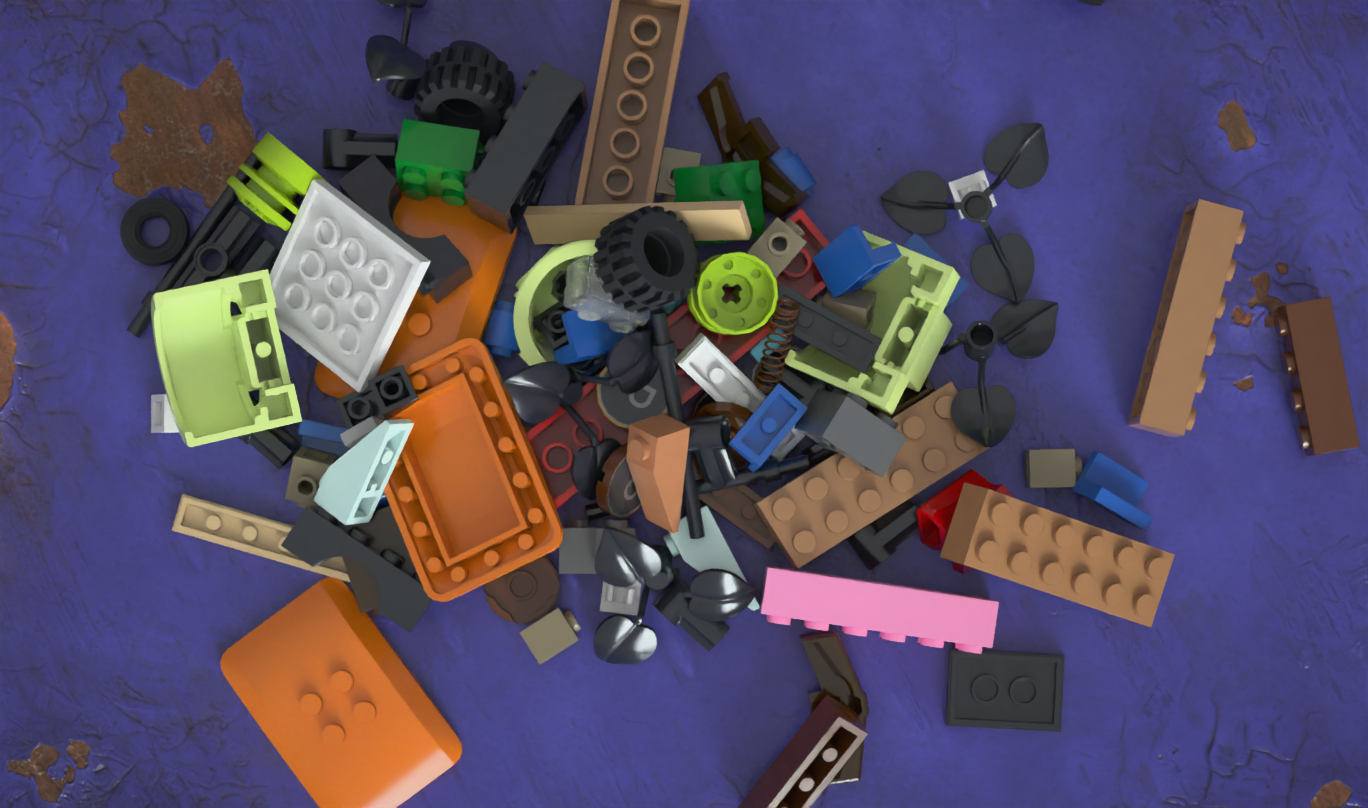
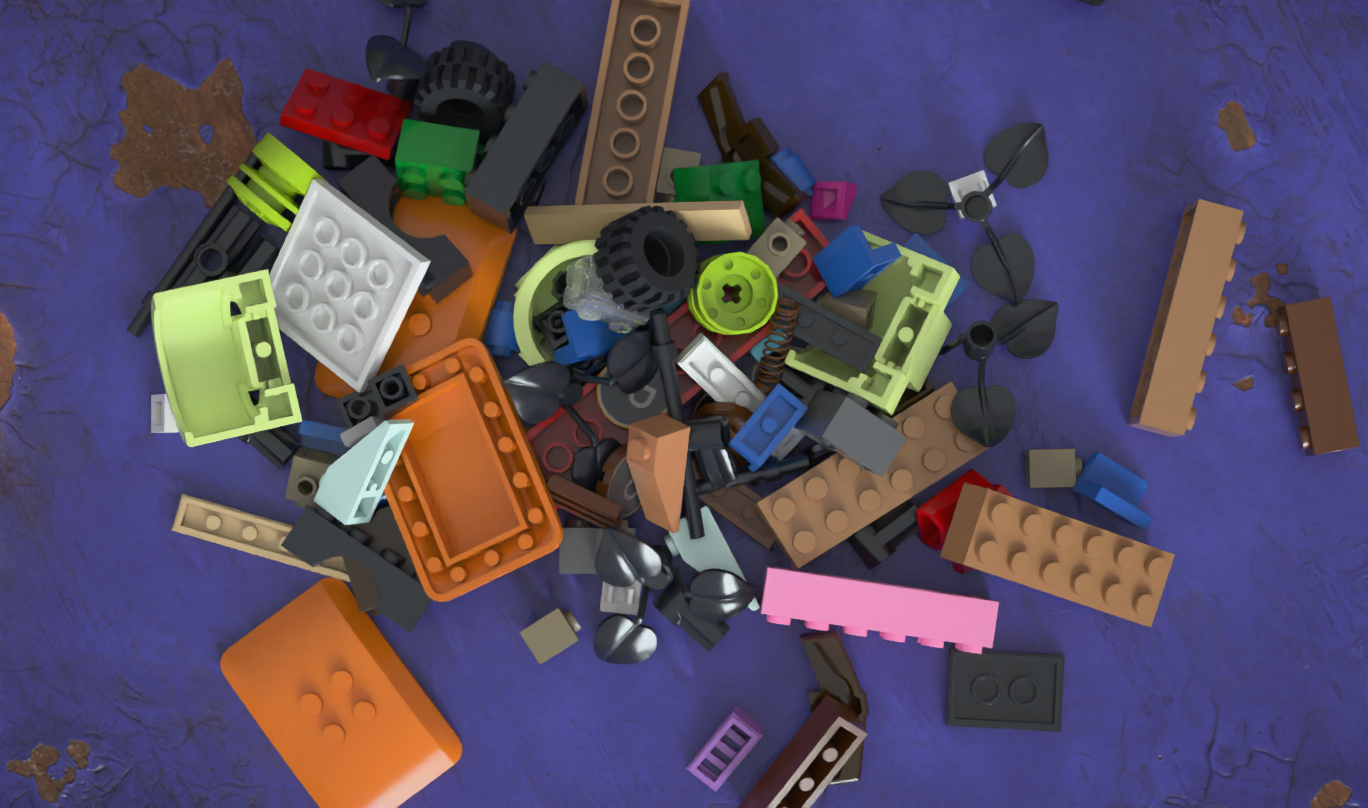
(131, 231): black tyre -> none
(346, 113): none -> red plate
(524, 592): reddish brown tile -> none
(584, 503): none -> reddish brown tile
(745, 723): none -> medium lavender slope
(832, 200): none -> dark pink slope

